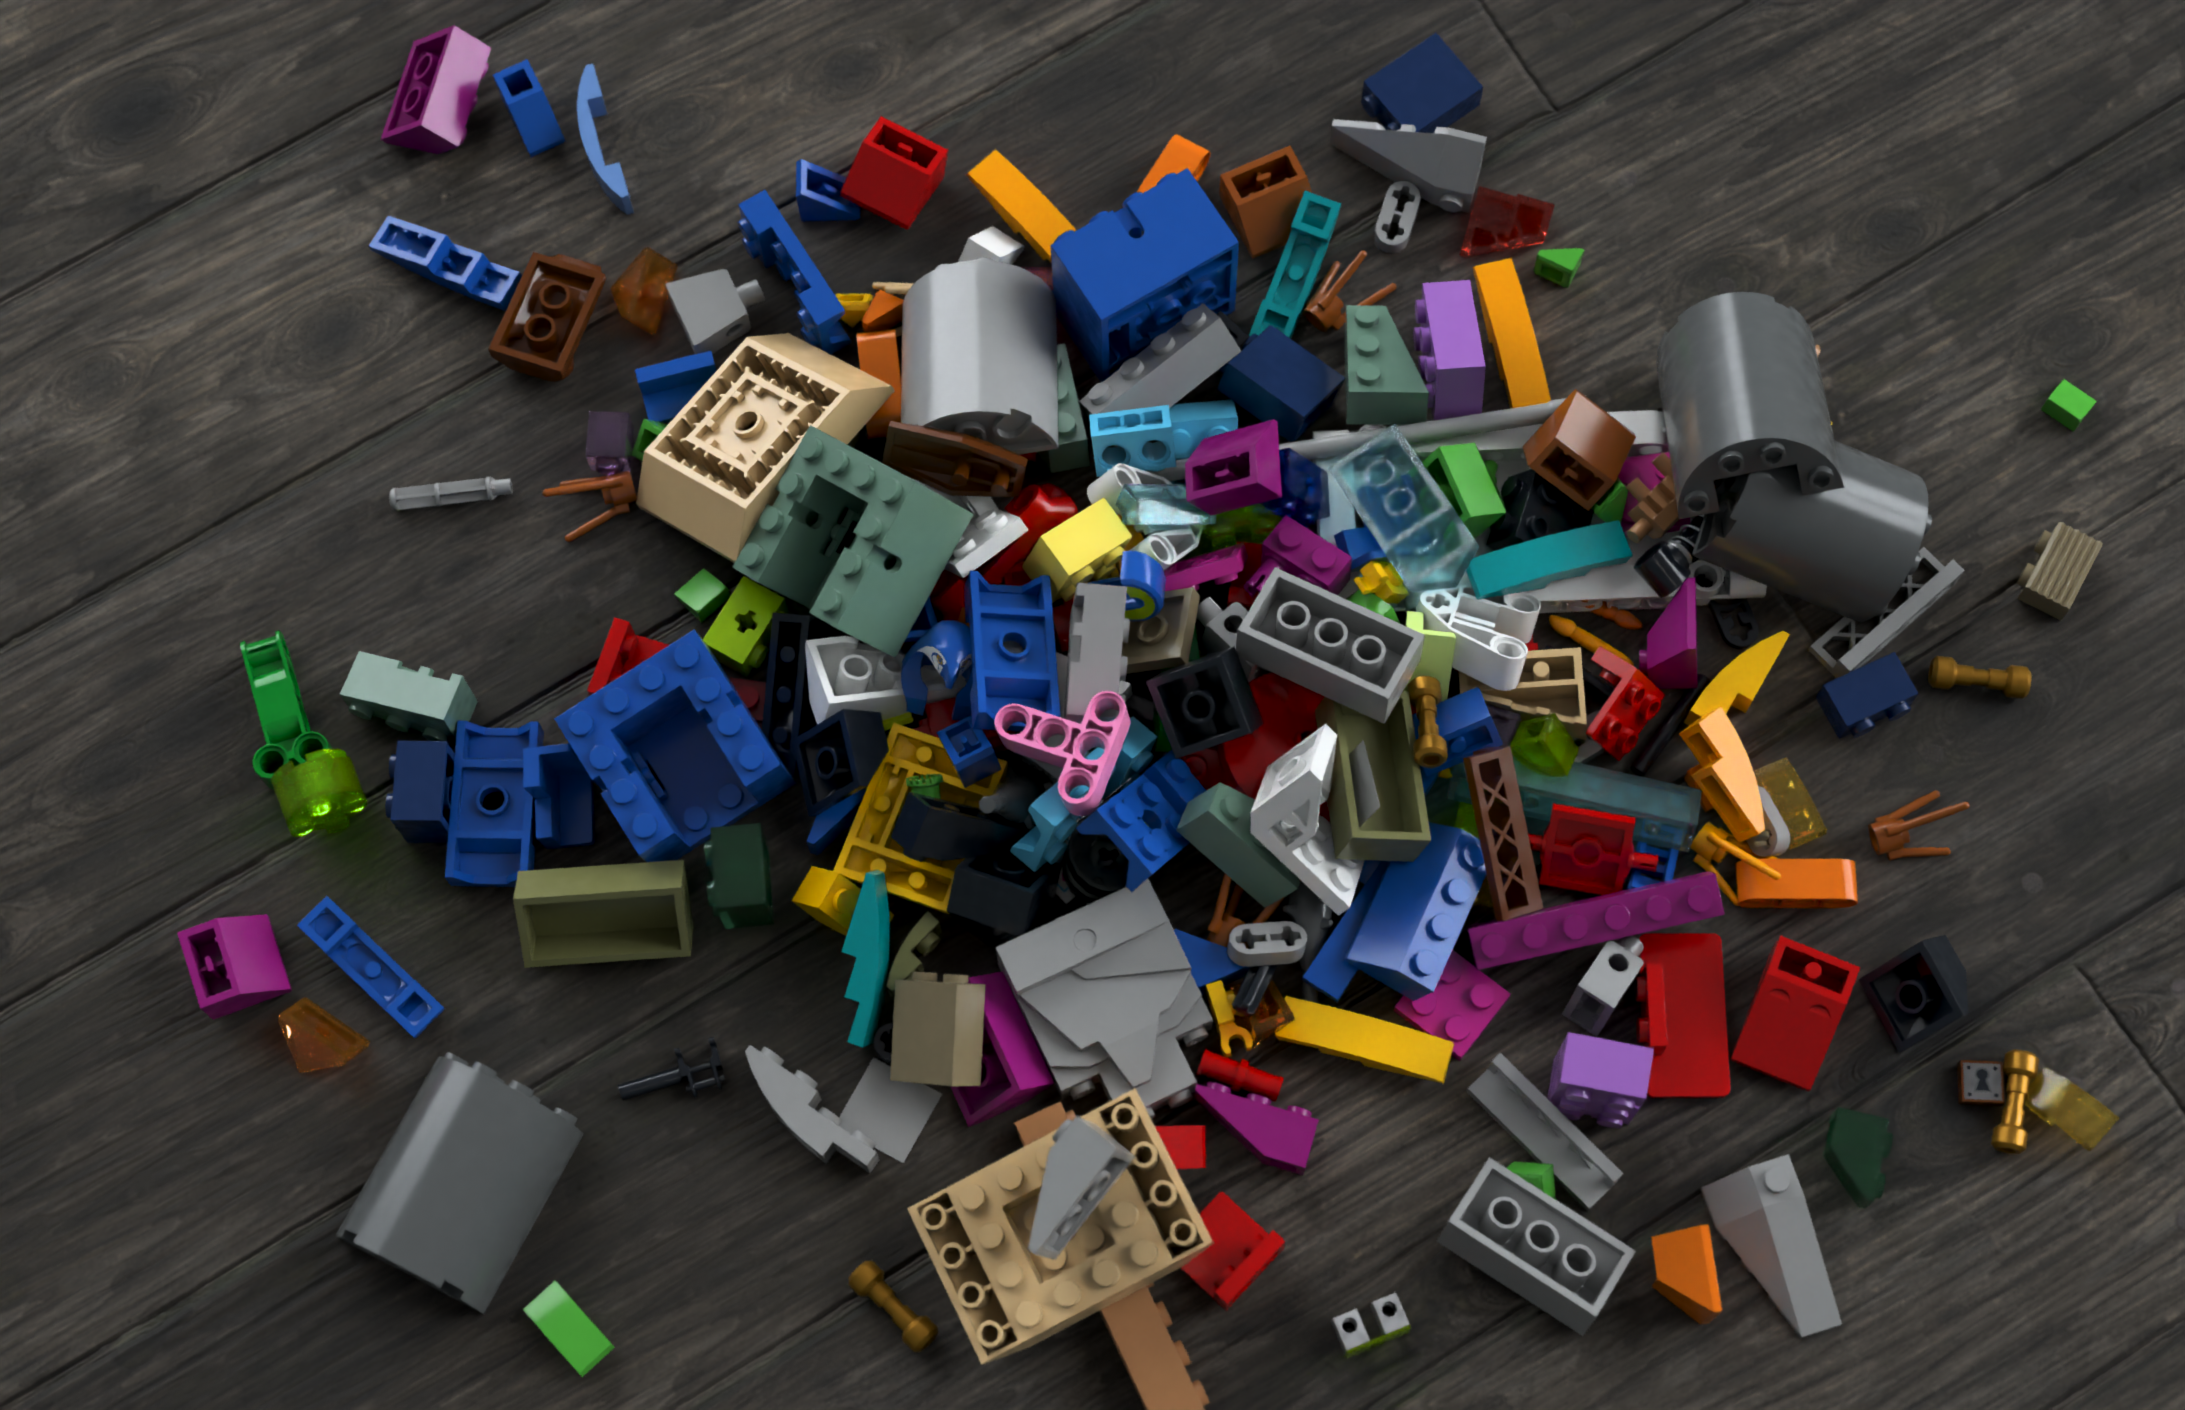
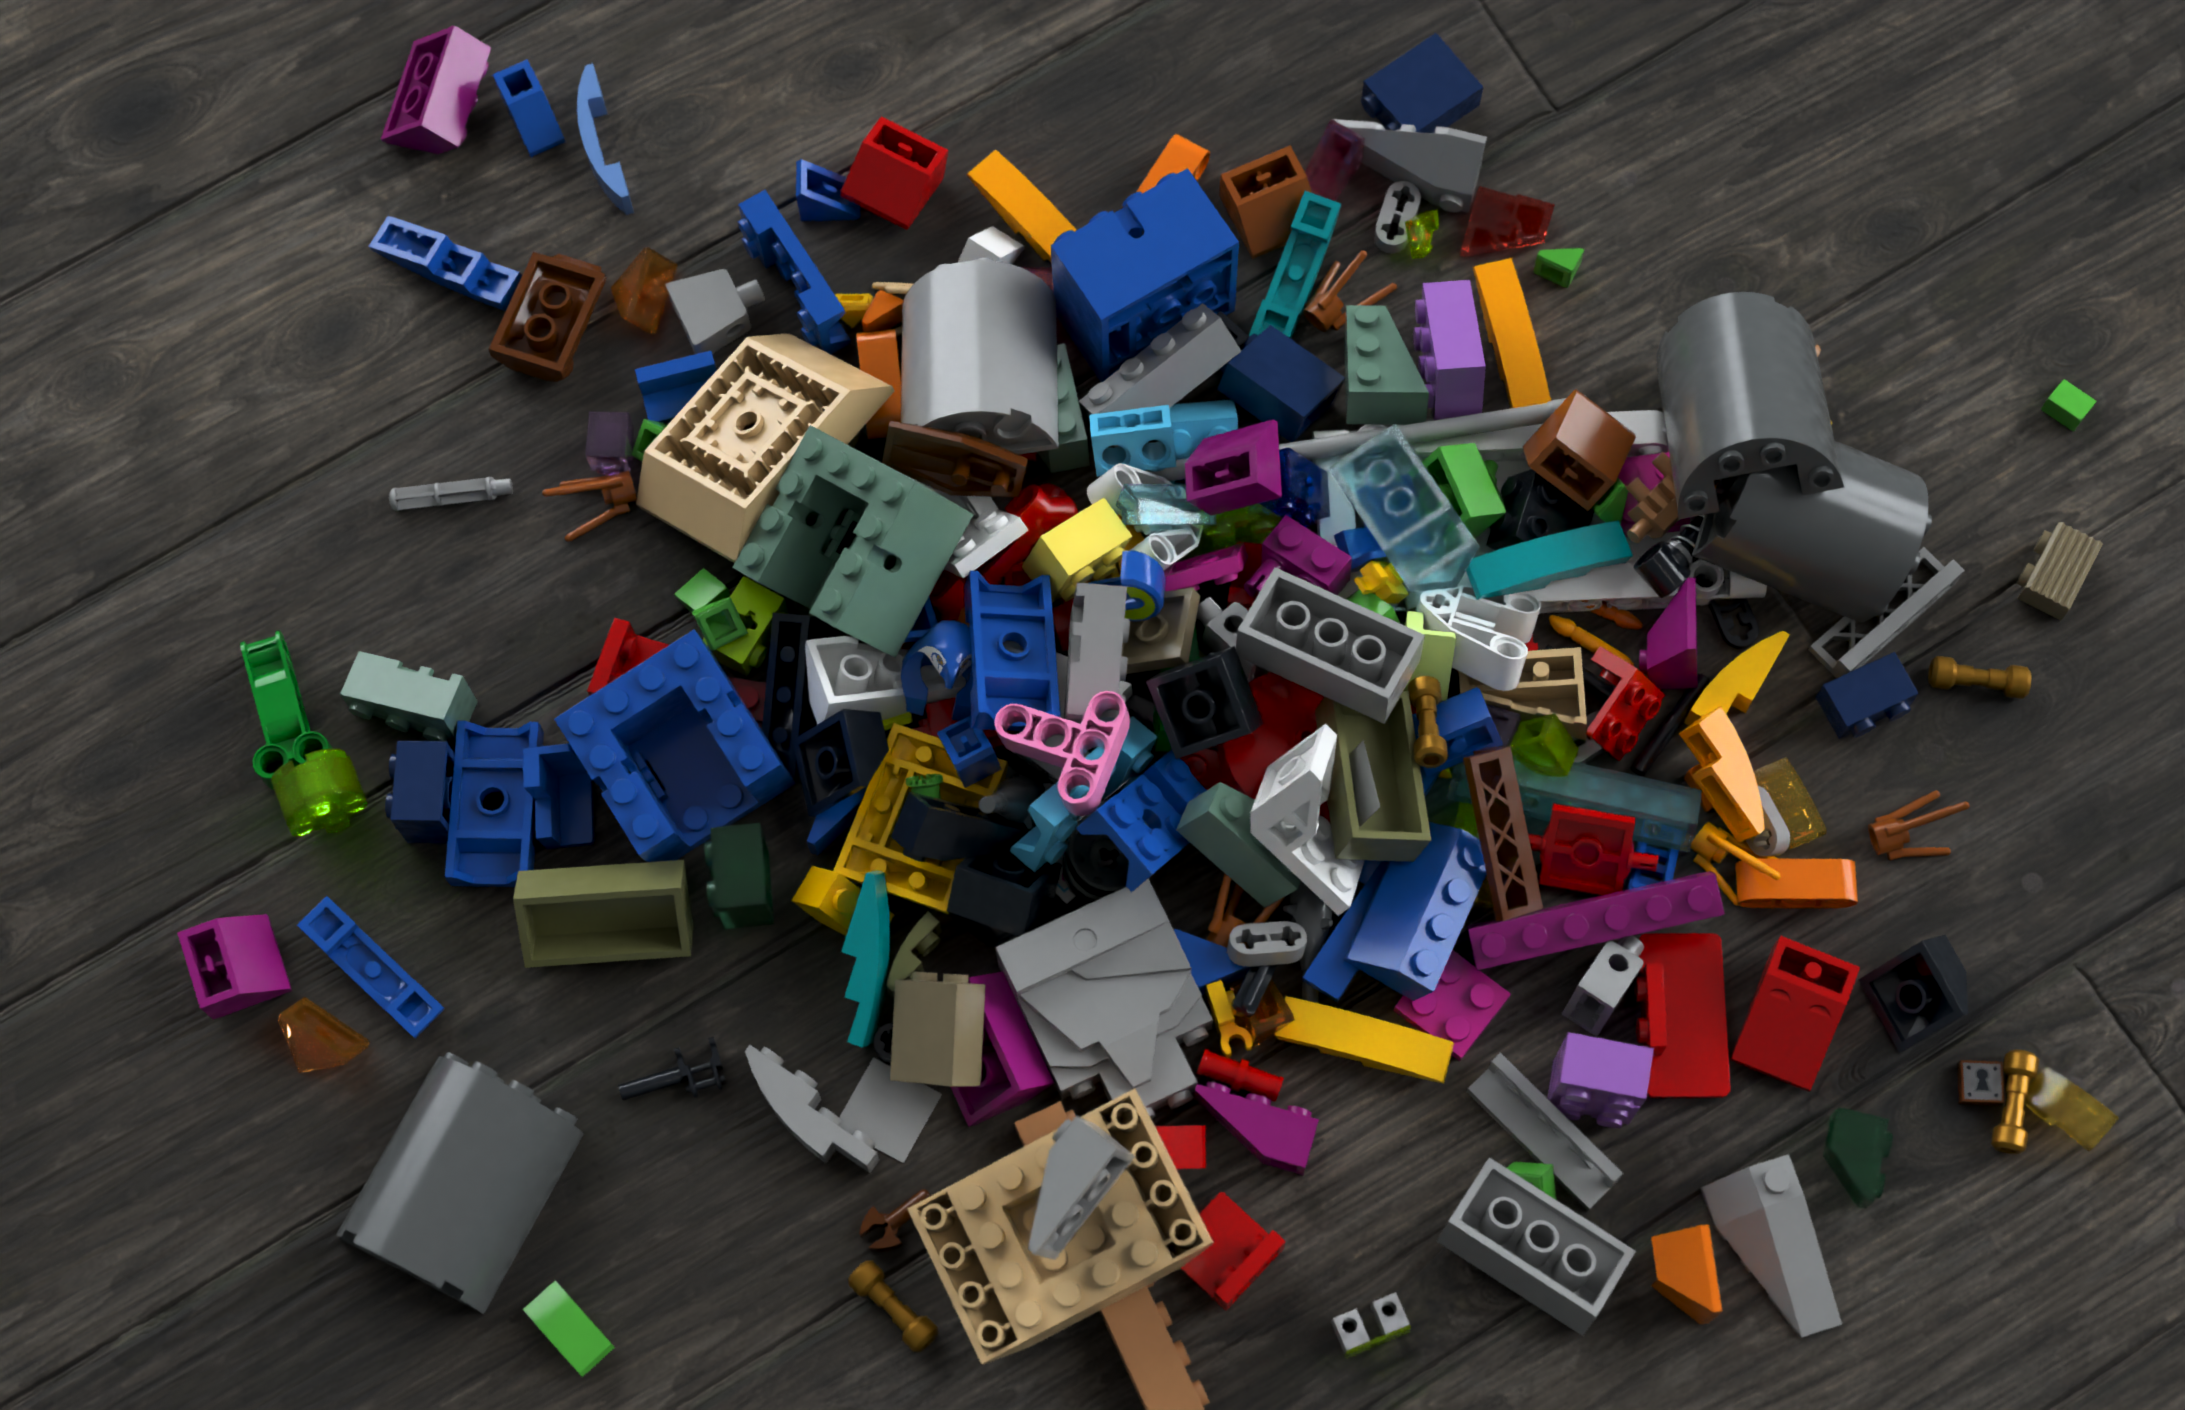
(719, 623): none -> bright green slope
(892, 1220): none -> reddish brown bar
(1335, 160): none -> clear pink slope
(1420, 233): none -> clear neon green tile

